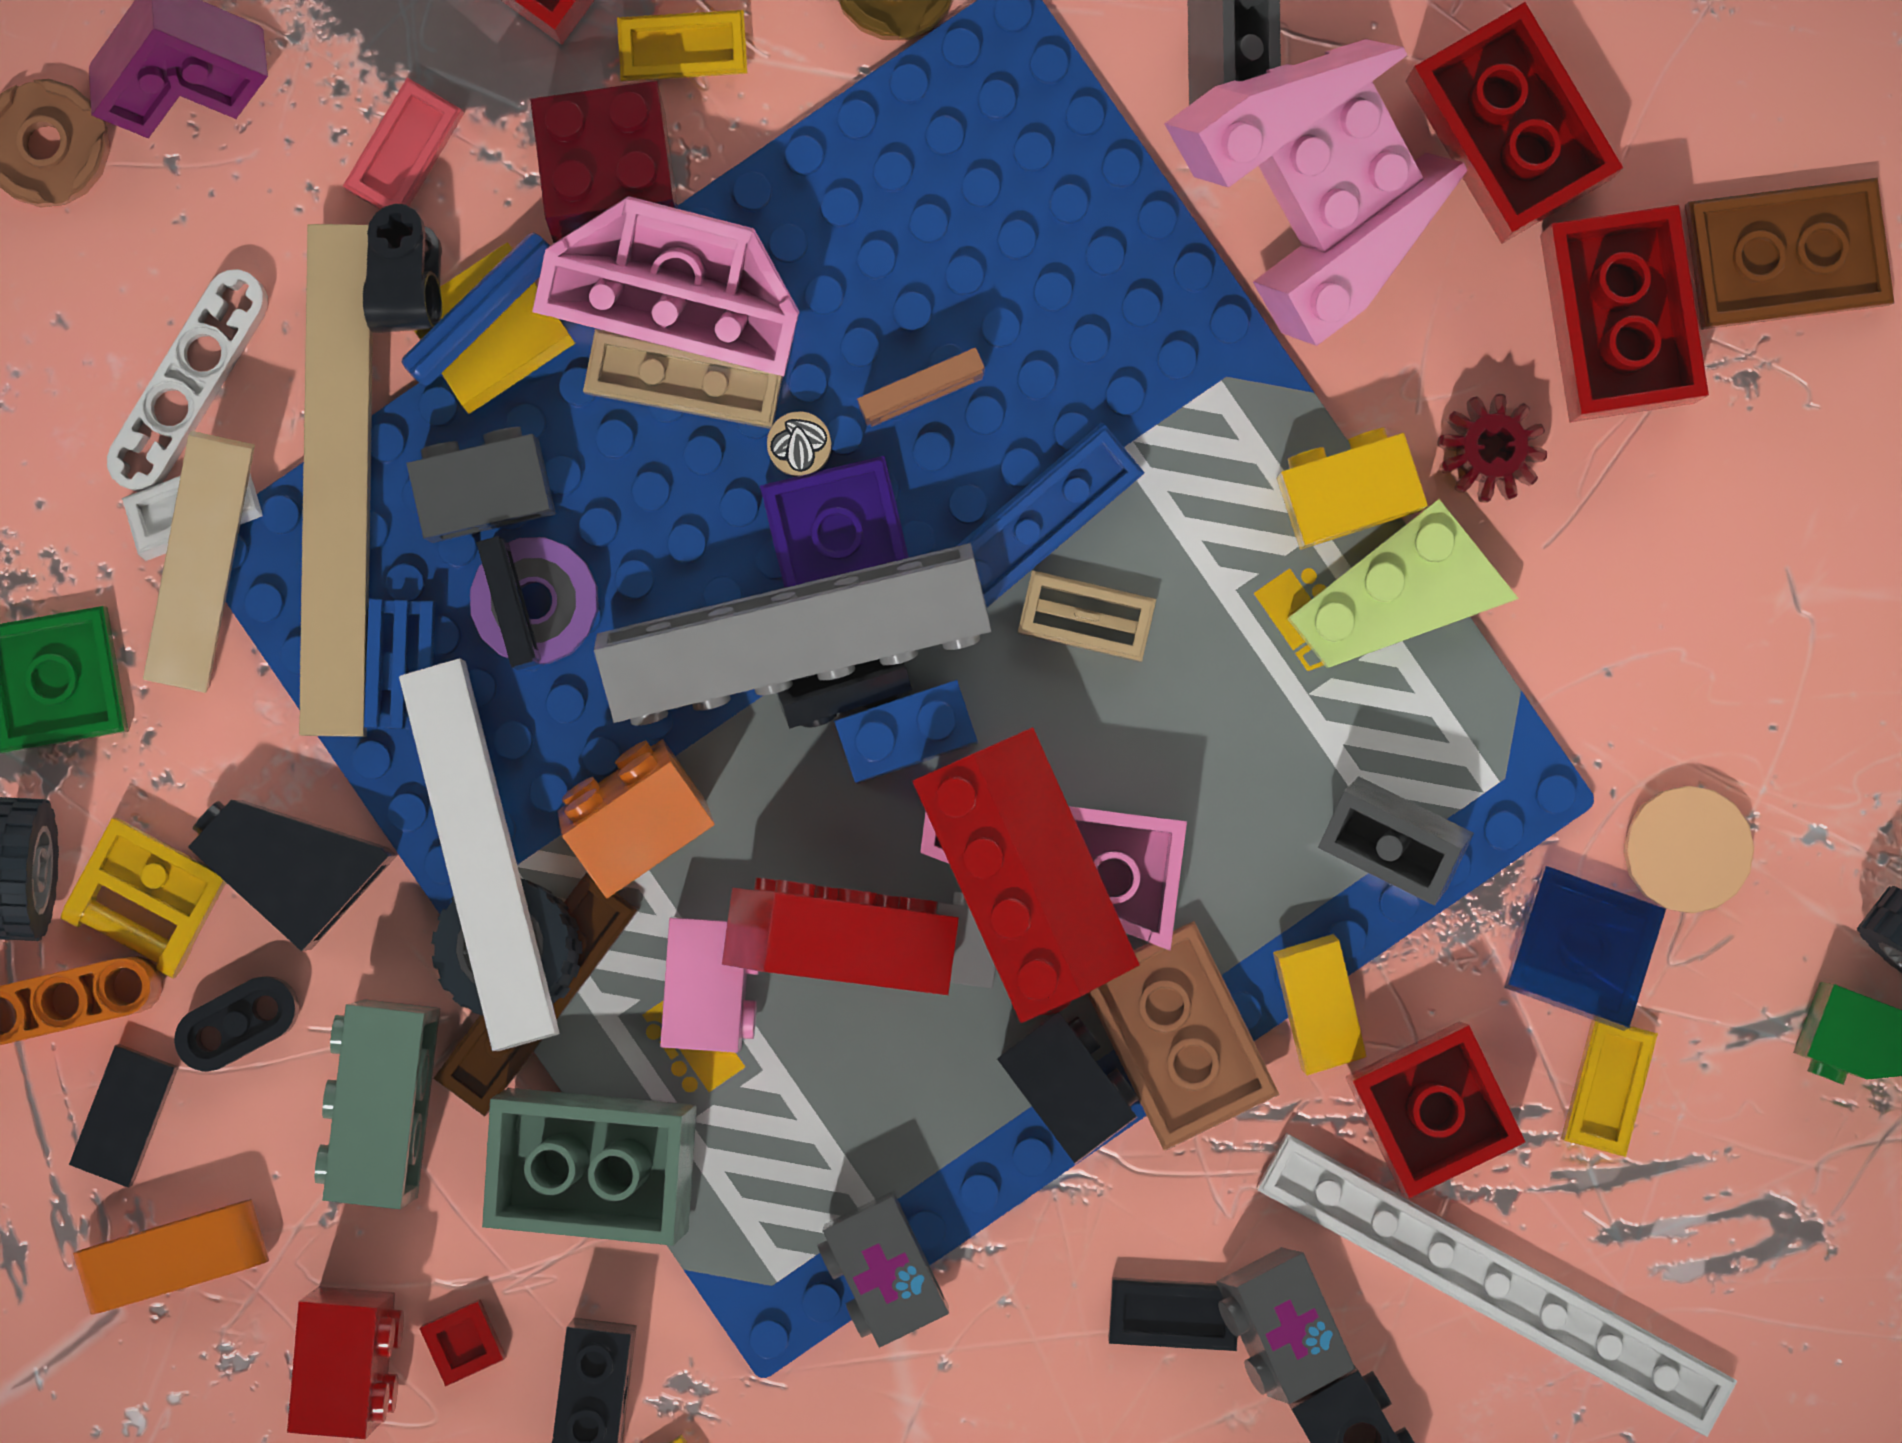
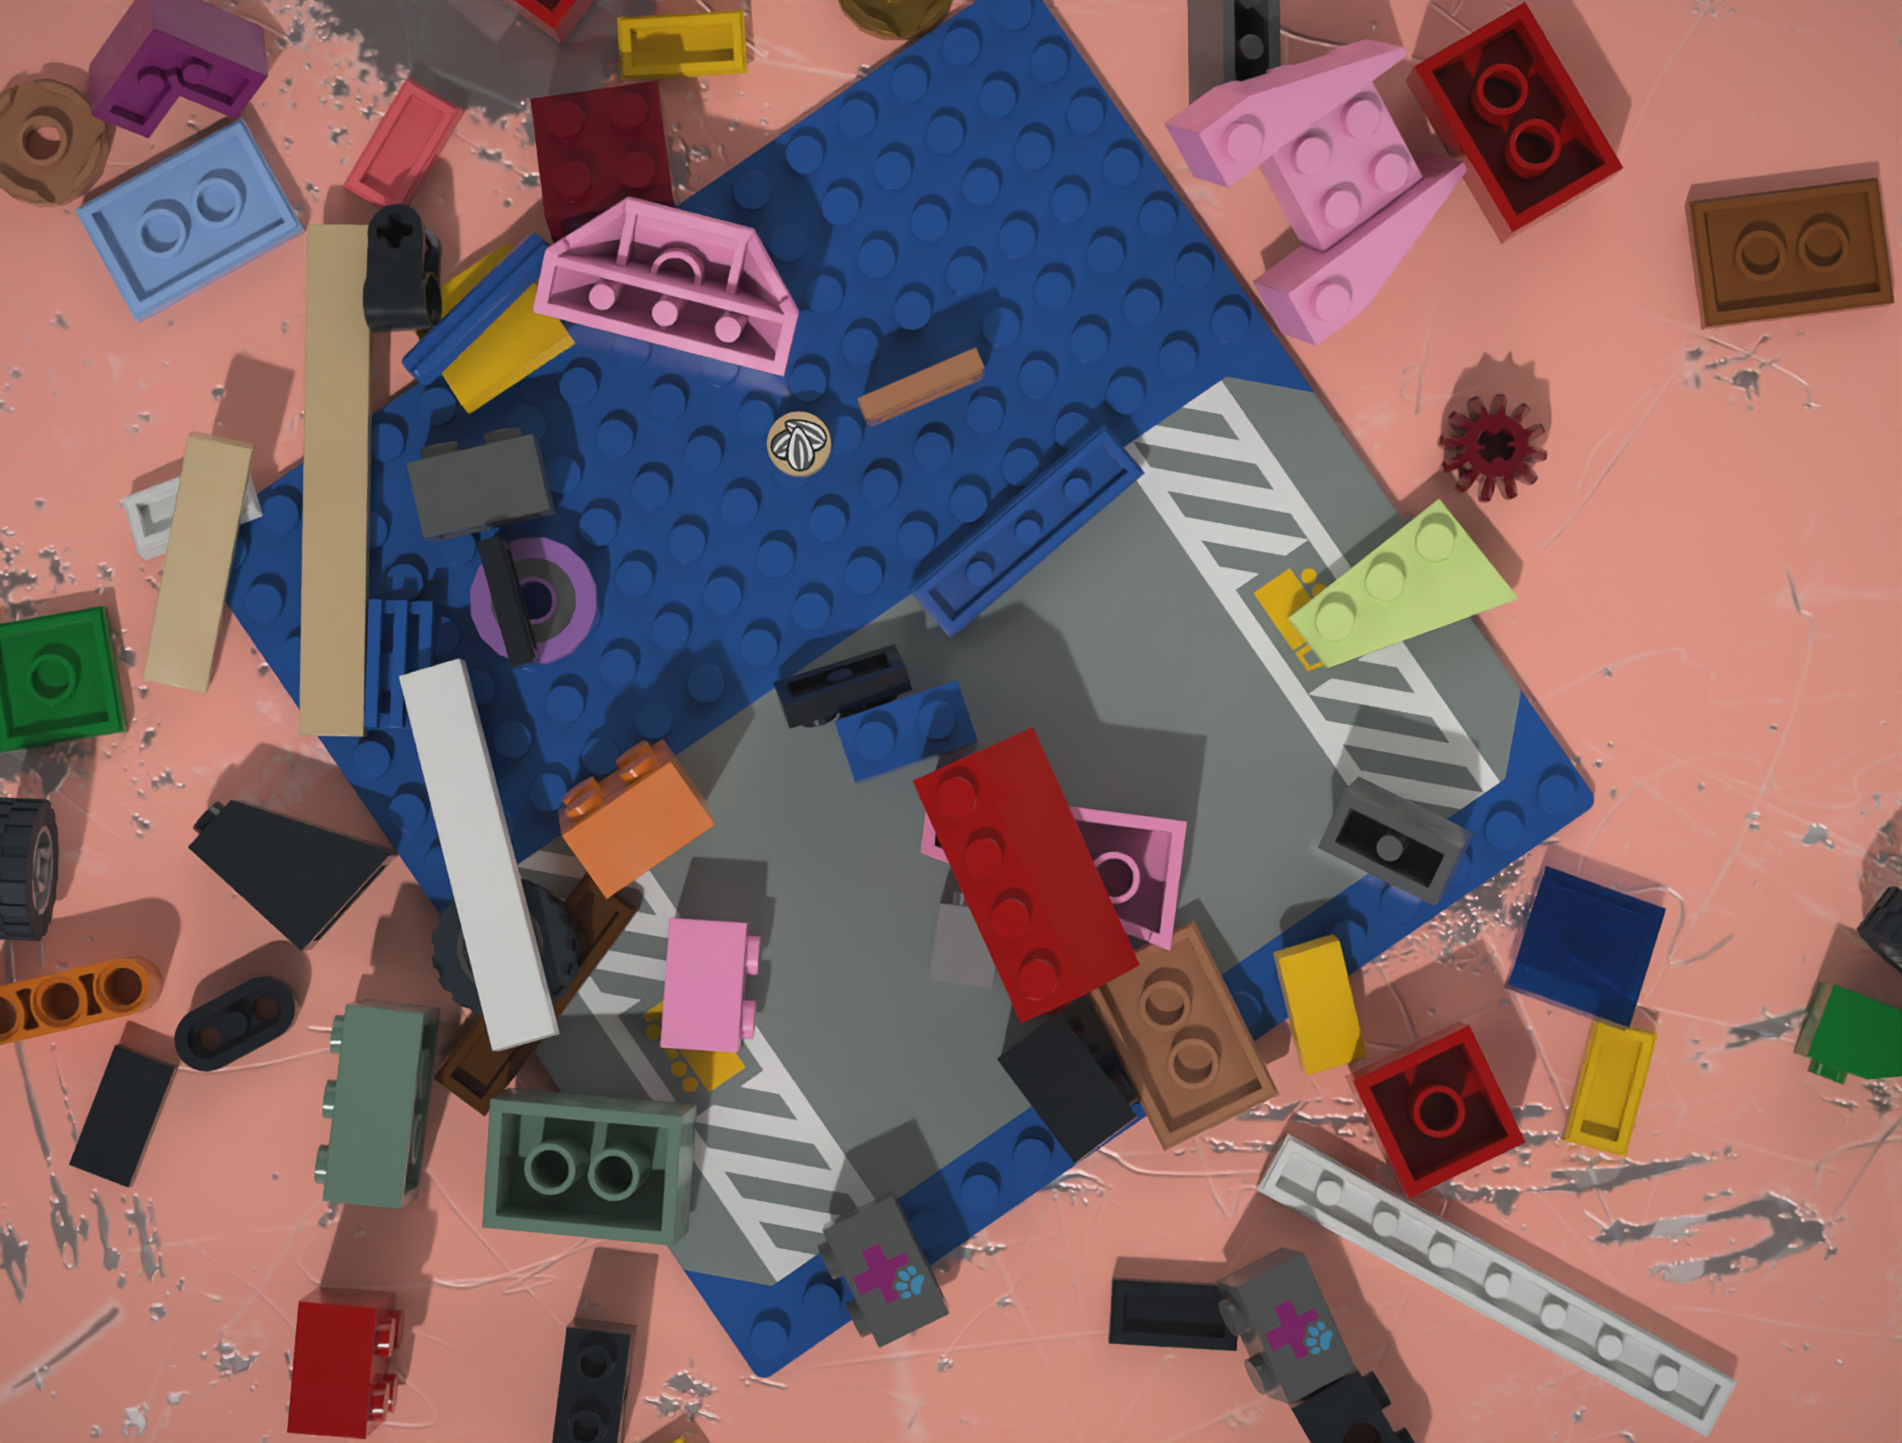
(153, 878): yellow plate -> none
(171, 1257): orange beam -> none
(178, 375): white beam -> none
(190, 220): none -> light blue tile
(462, 1342): red tile -> none
(680, 381): tan tile -> none
(792, 635): light grey brick -> none
(834, 521): dark purple tile -> none
(840, 936): red brick -> none
(1034, 604): tan tile -> none
(1350, 489): yellow brick -> none
(1624, 313): red brick -> none
(1689, 849): light nougat tile -> none

